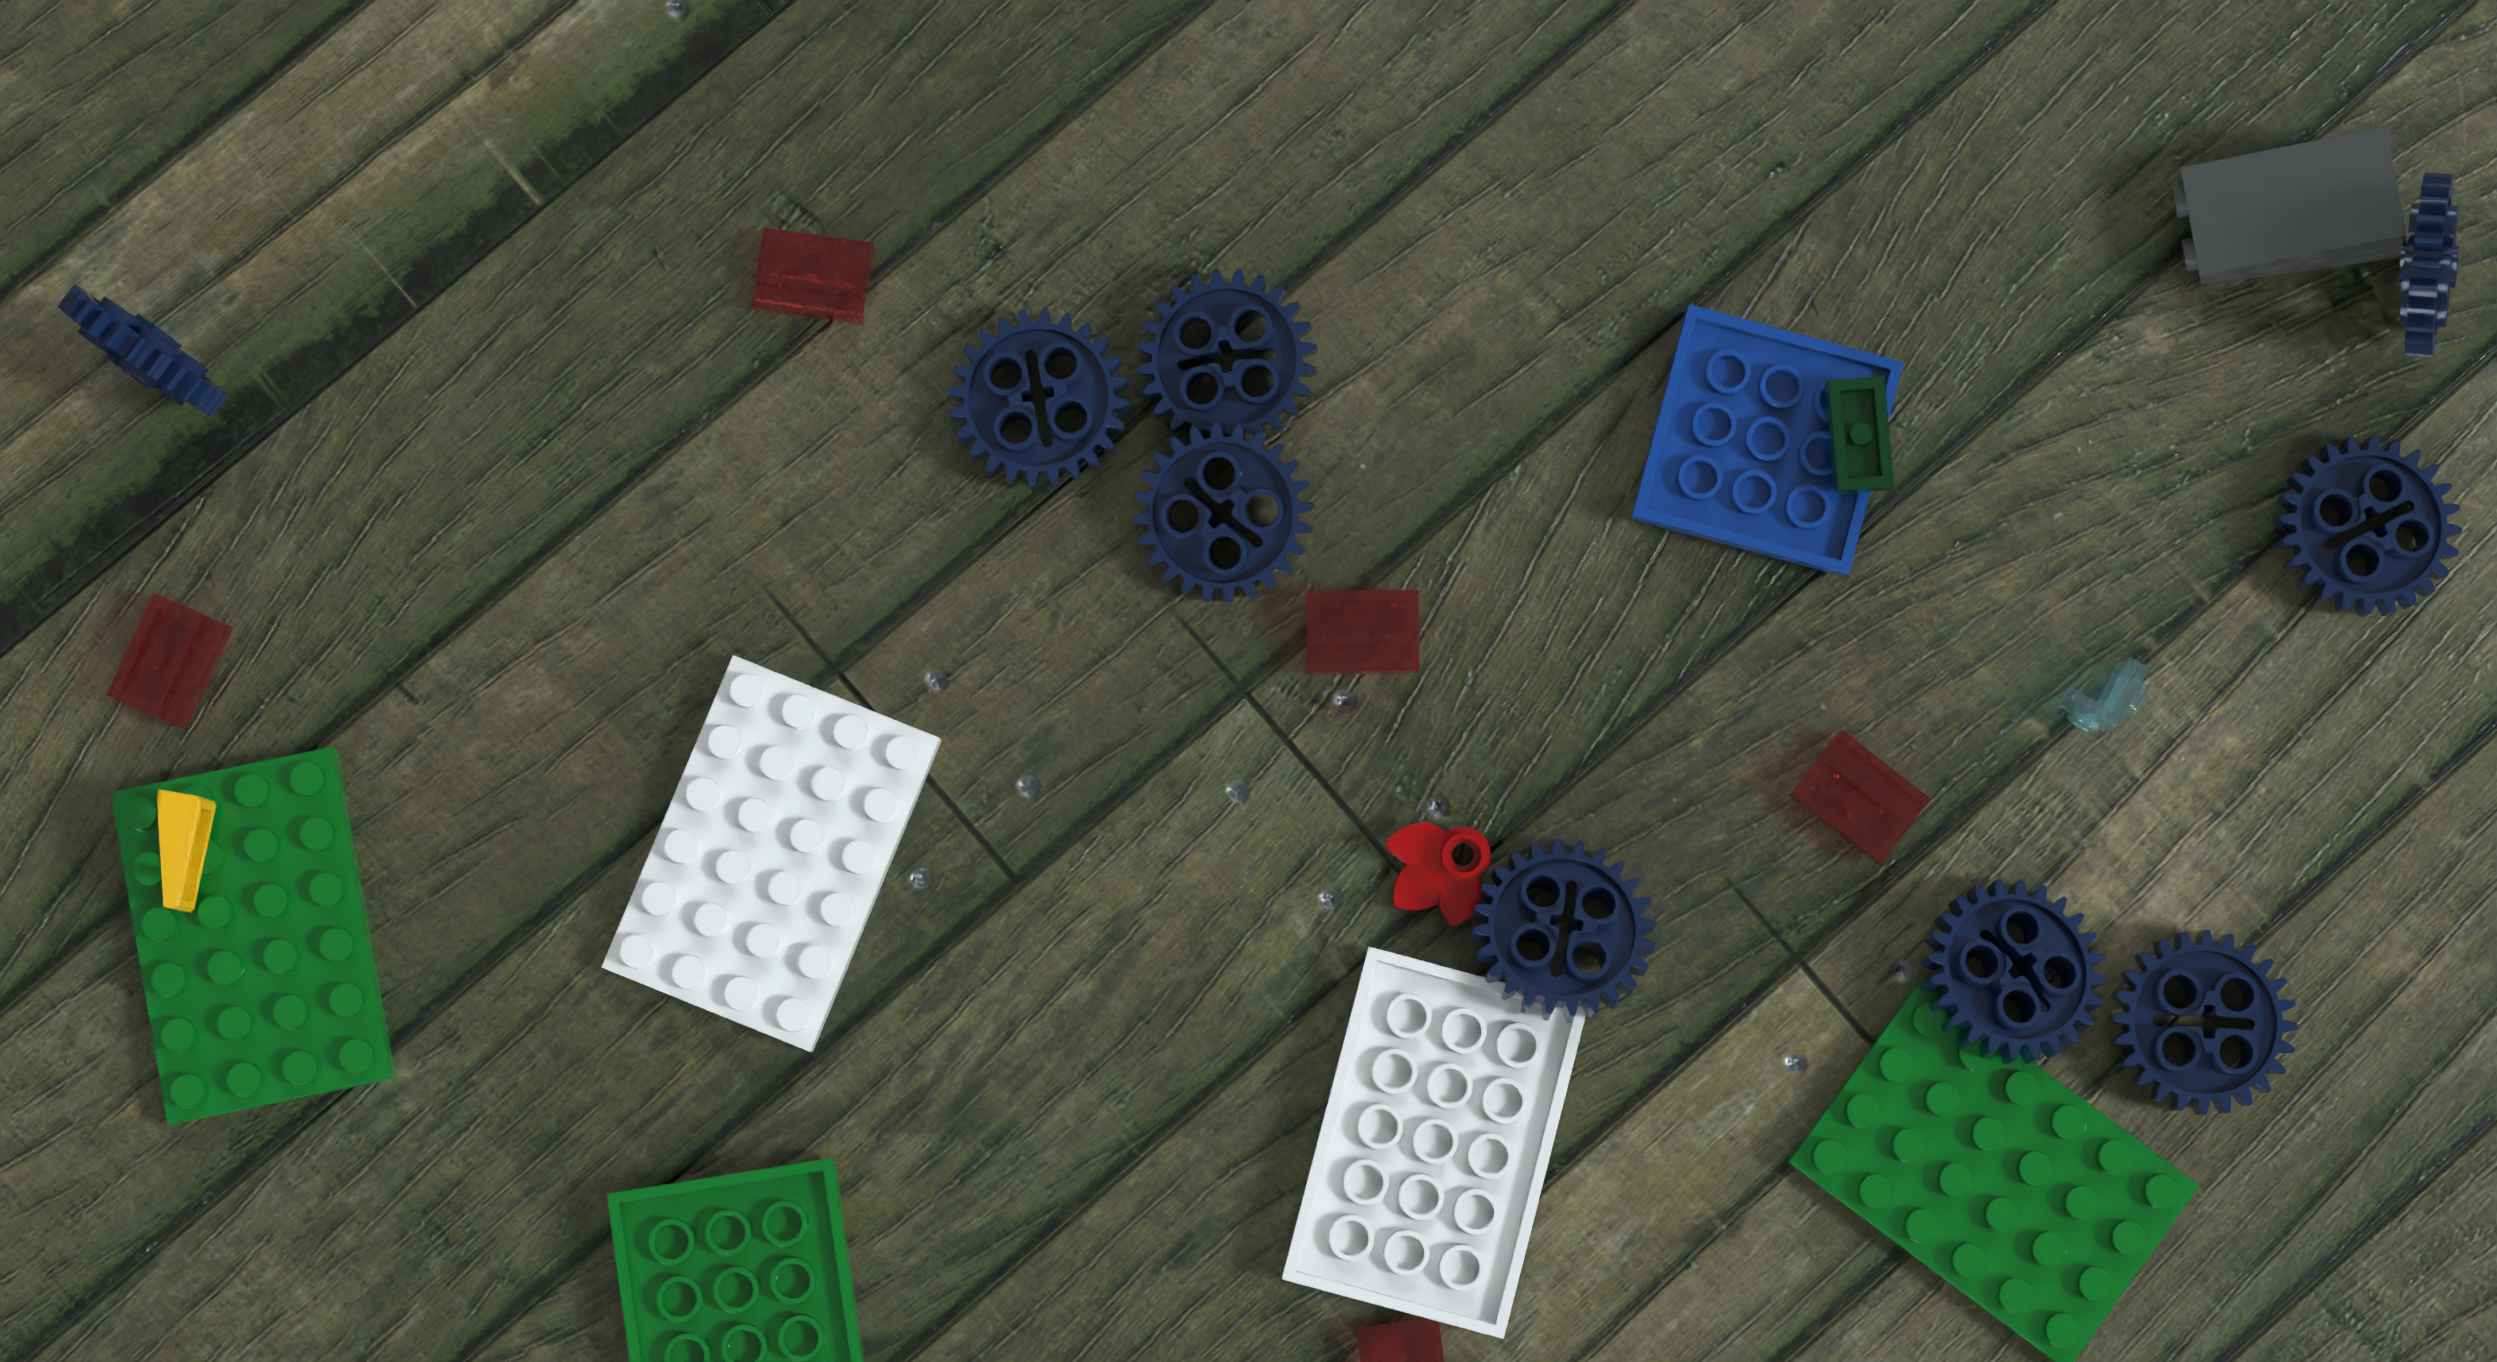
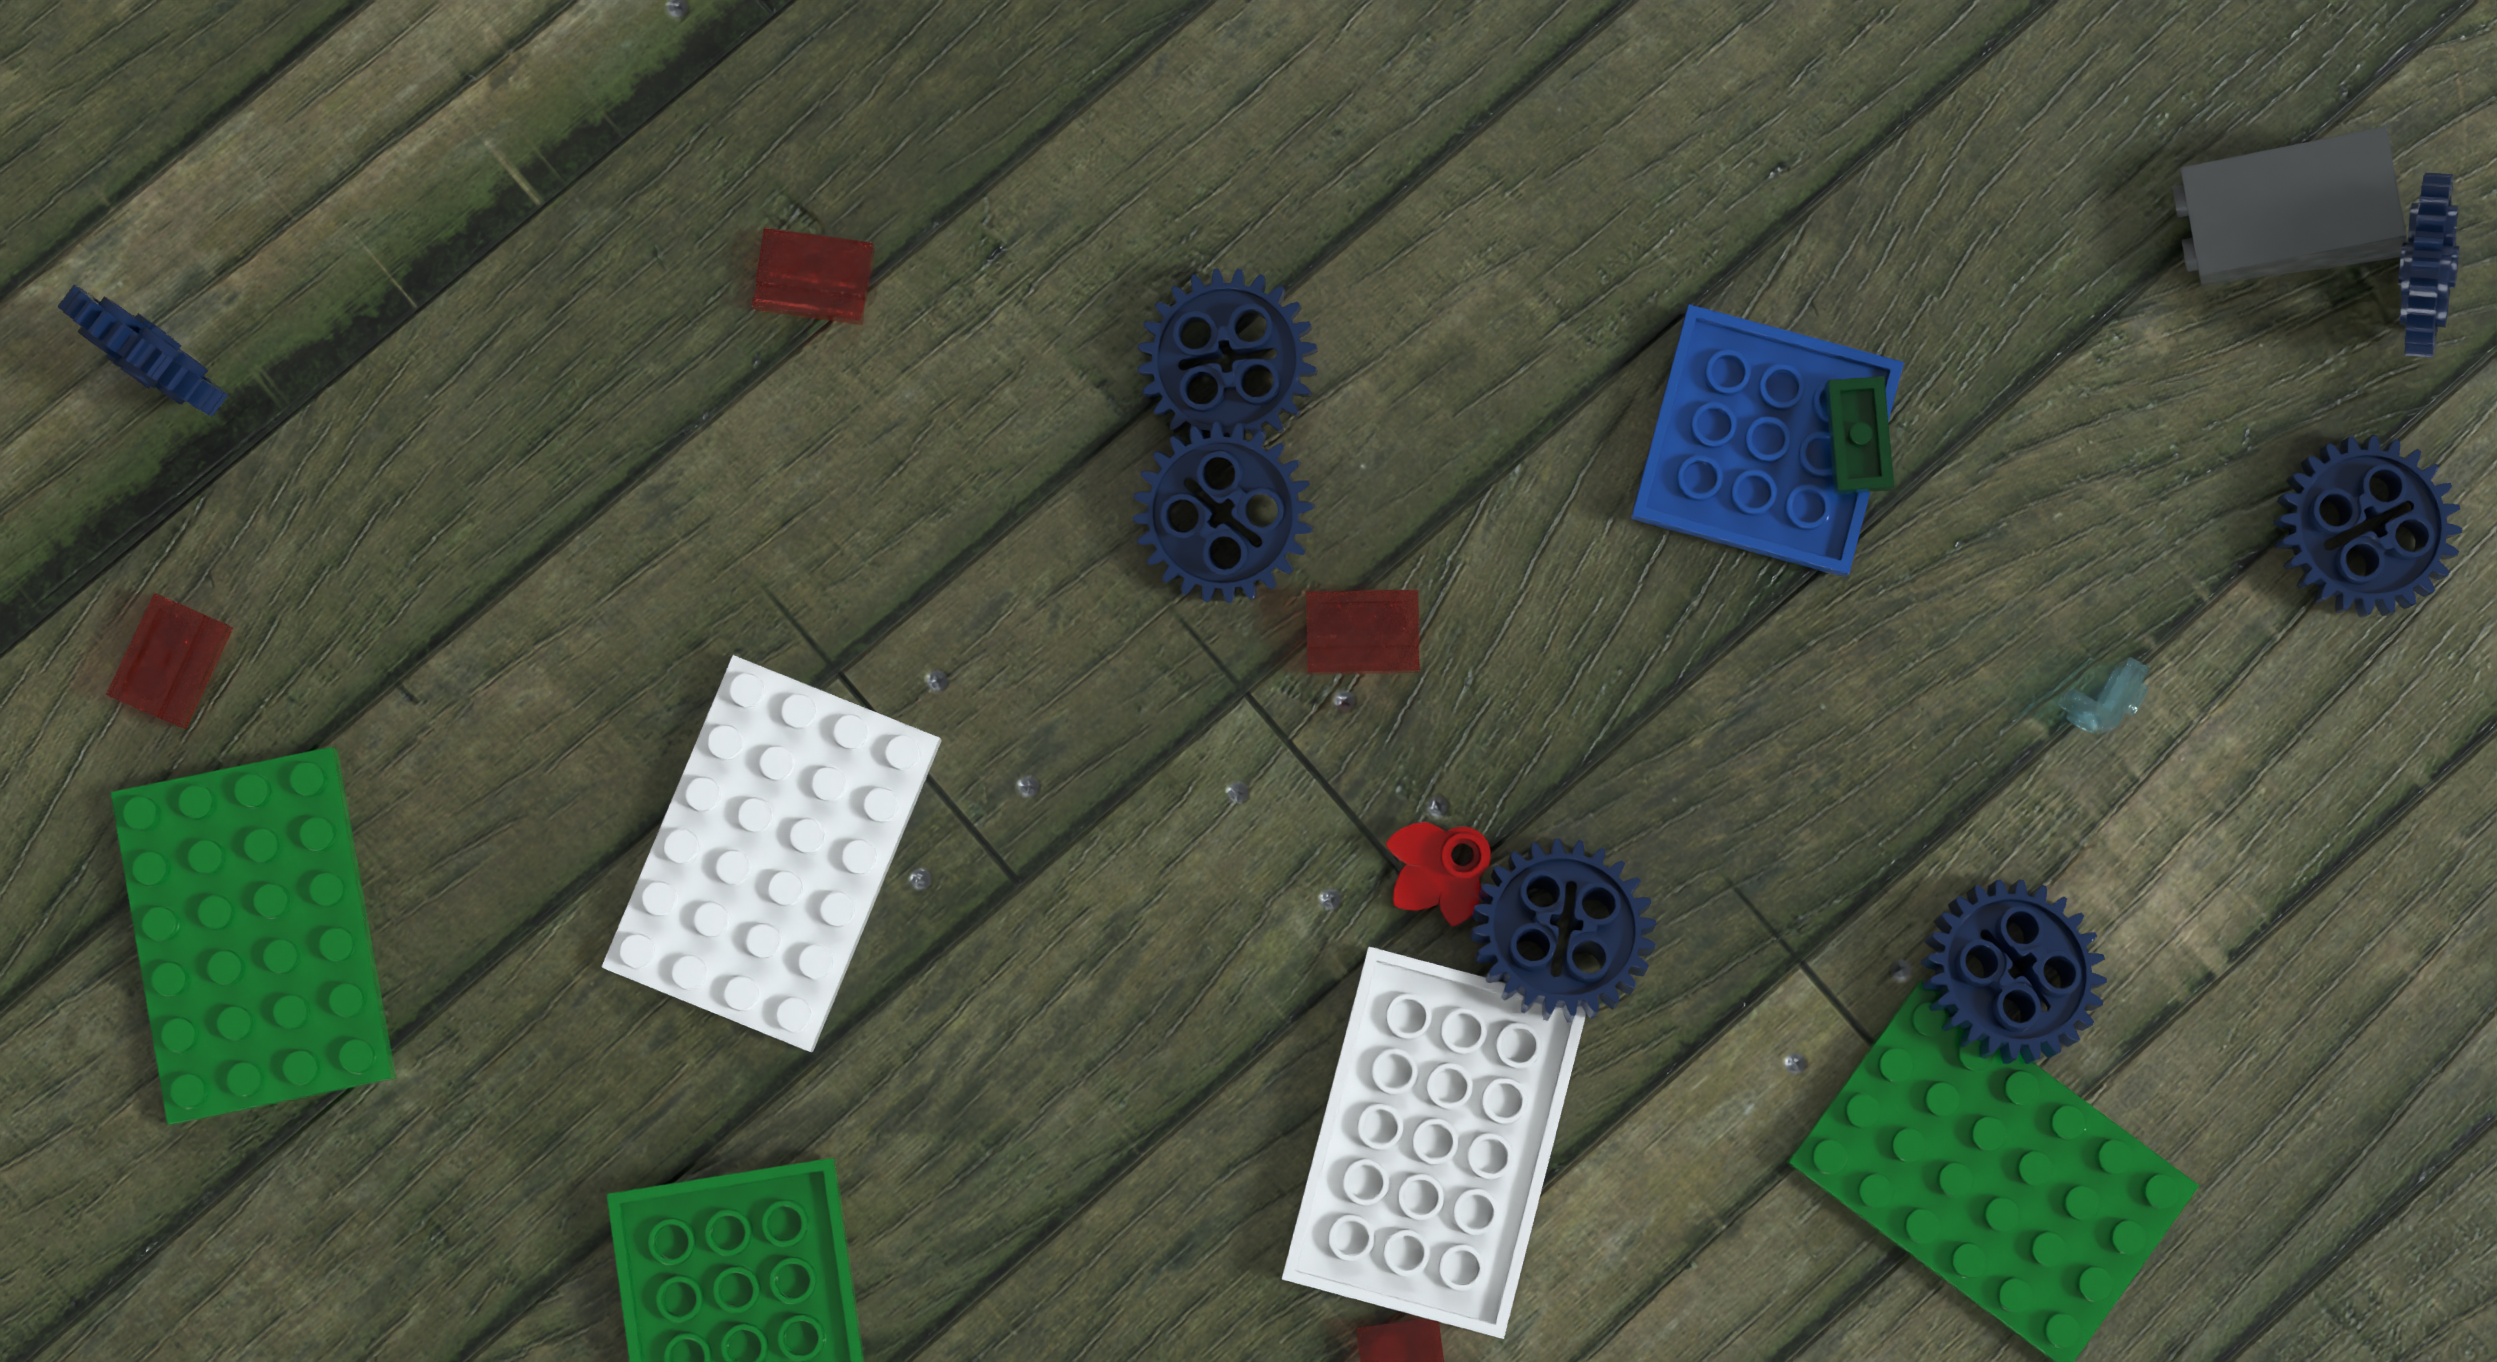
(183, 839): yellow slope -> none
(1086, 390): dark blue gear -> none
(1859, 797): clear red plate -> none
(2201, 1071): dark blue gear -> none

